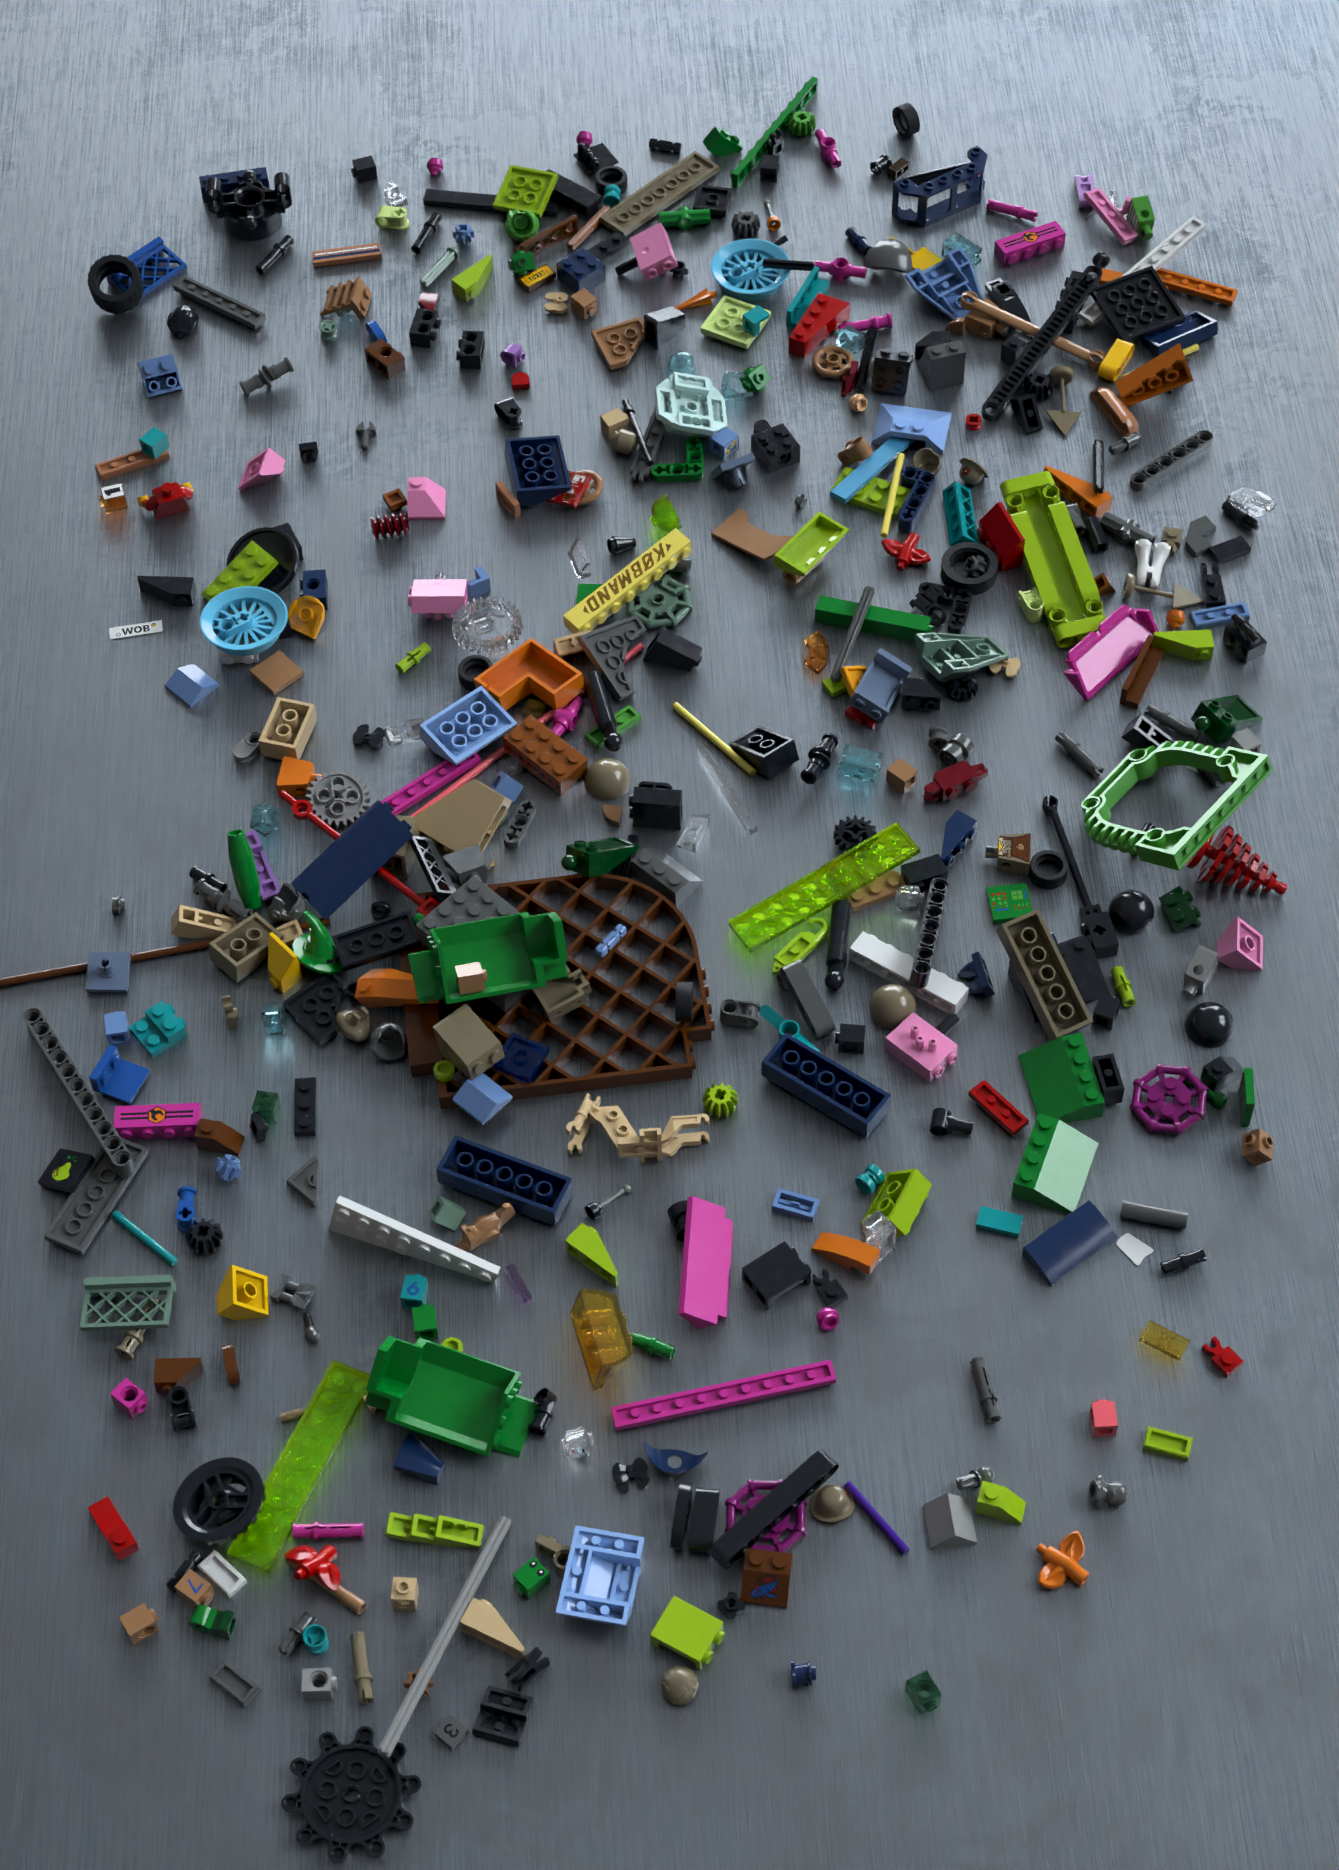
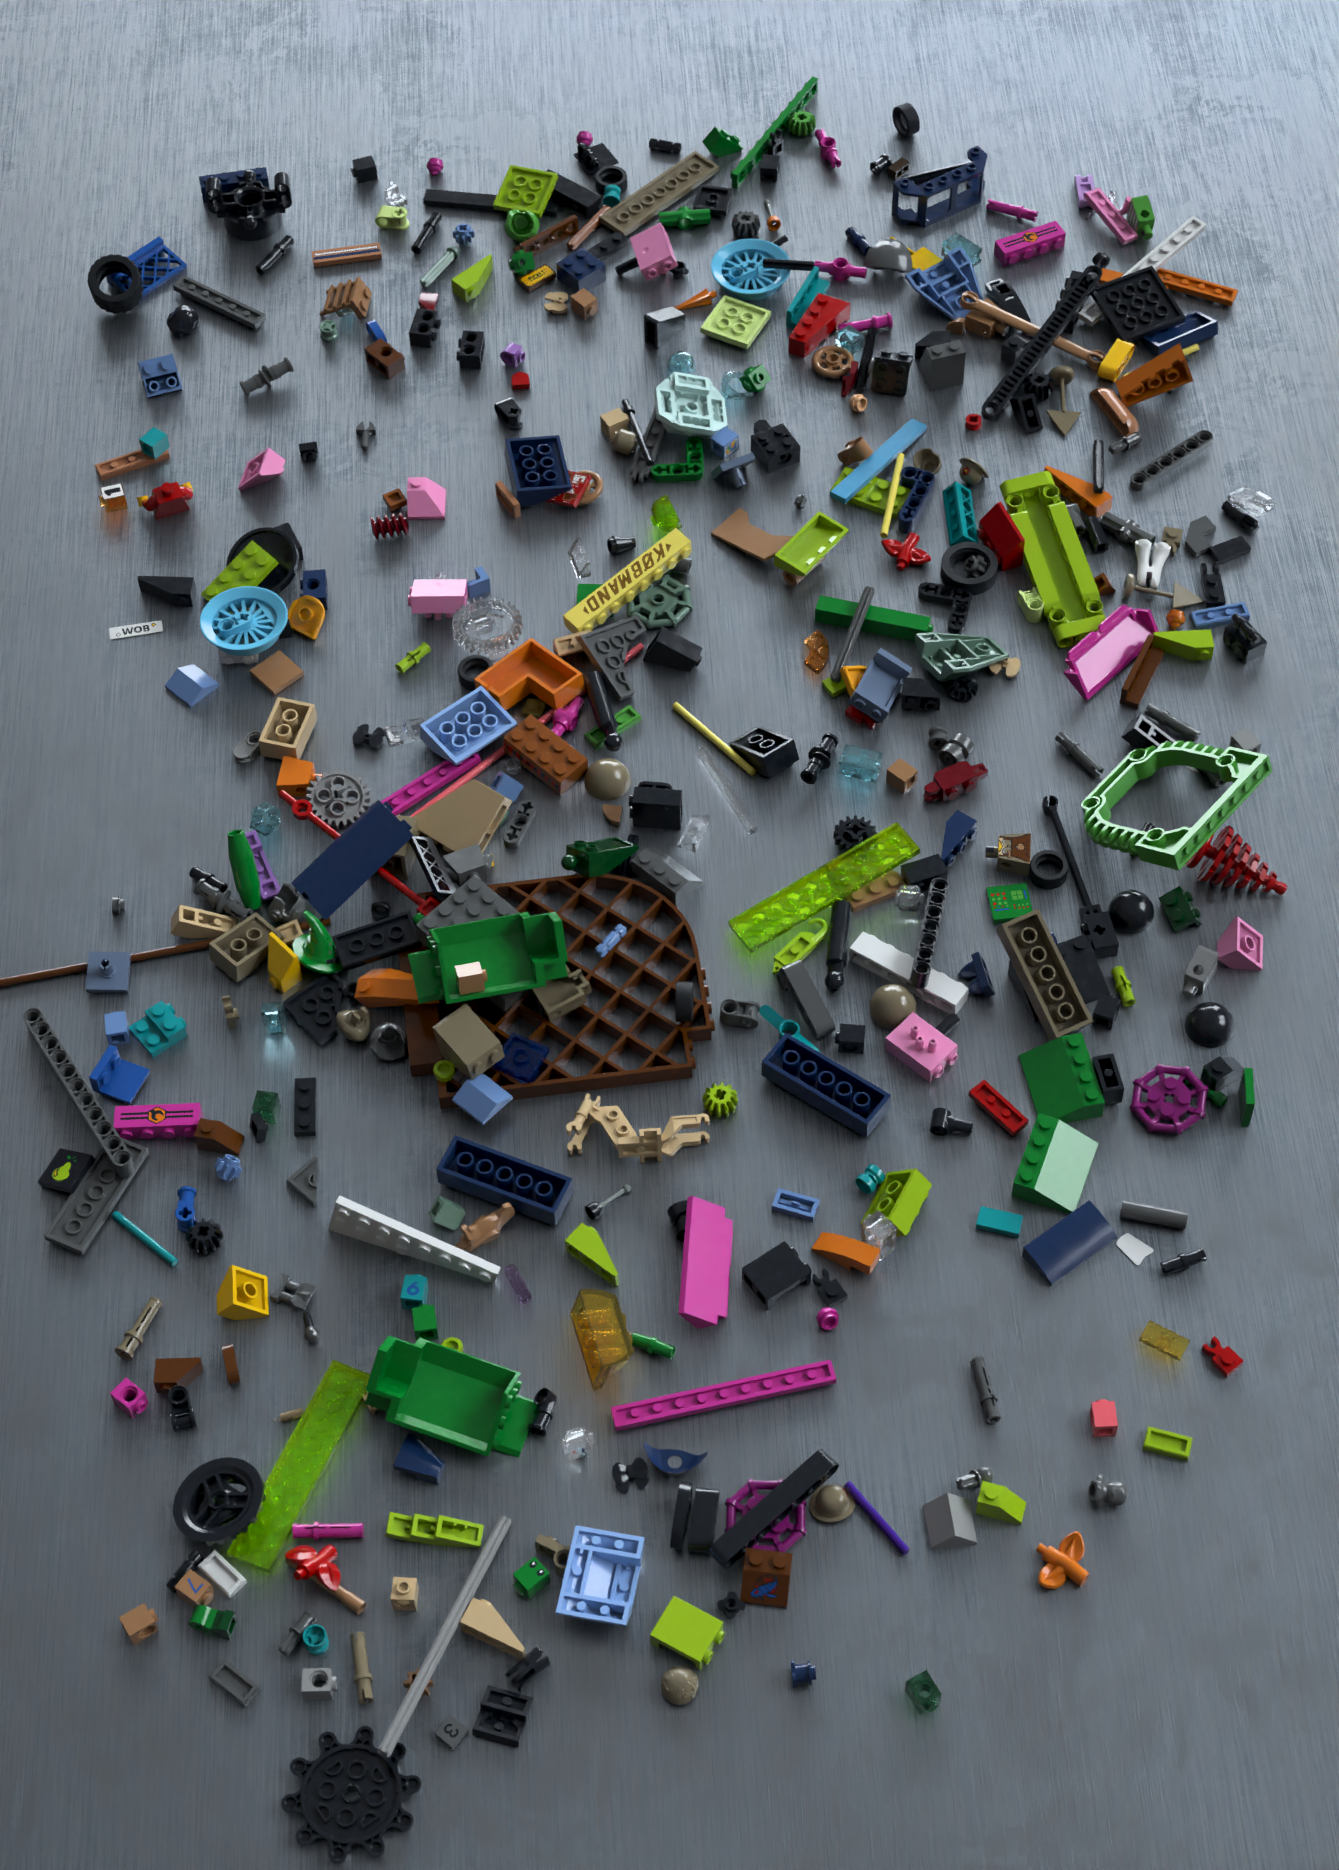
(113, 1528): red slope -> none
(129, 1288): sand green fence -> none
(619, 341): medium nougat plate -> none
(753, 318): teal panel -> none
(912, 424): light blue slope -> none
(930, 600): black piece -> none
(1223, 717): dark green slope -> none
(1257, 1147): medium nougat brick -> none

